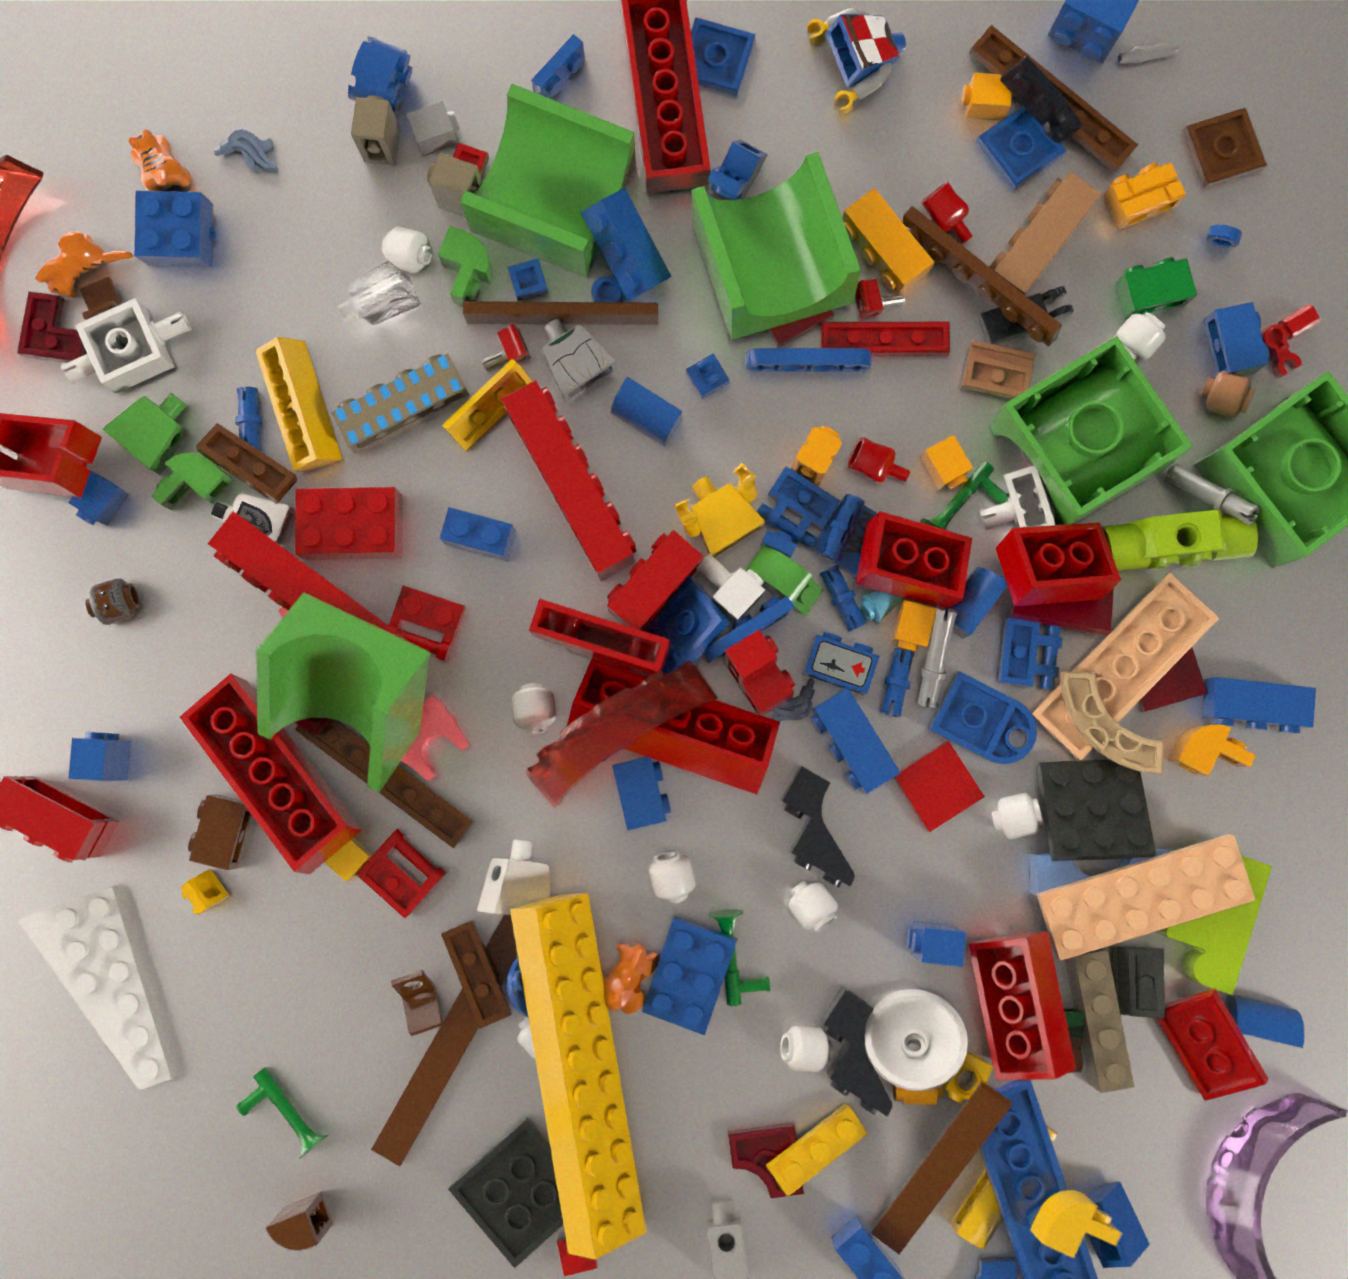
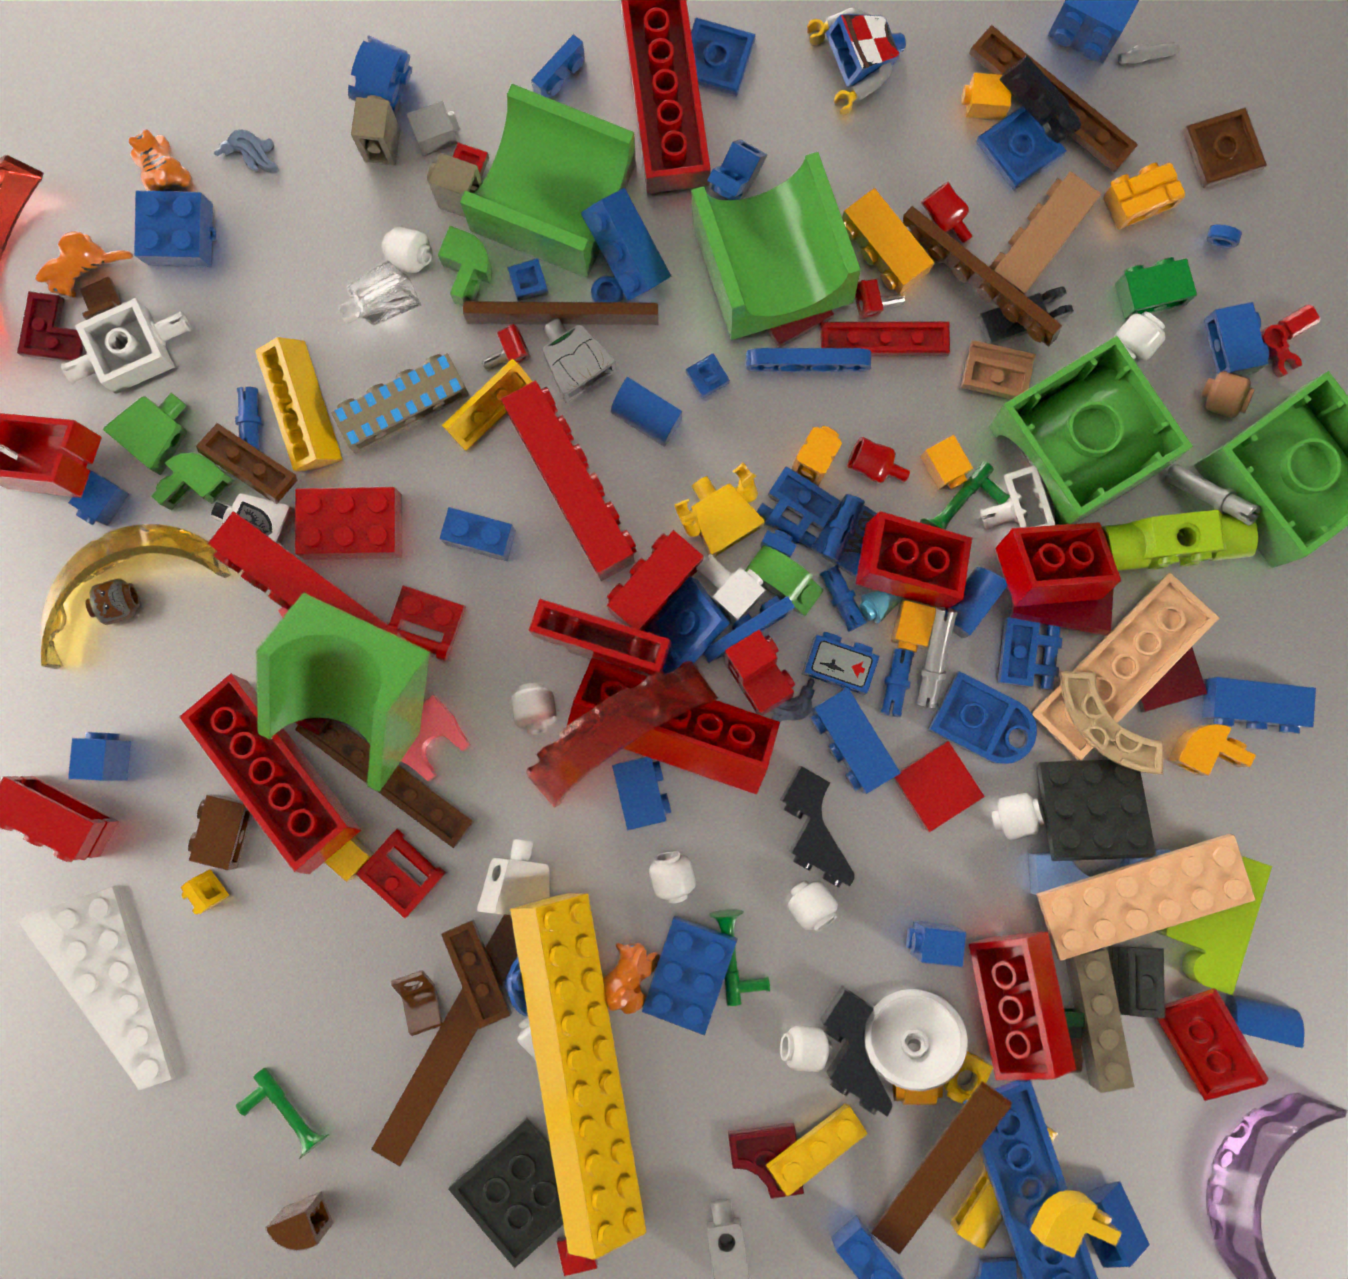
(107, 553): none -> clear yellow windscreen

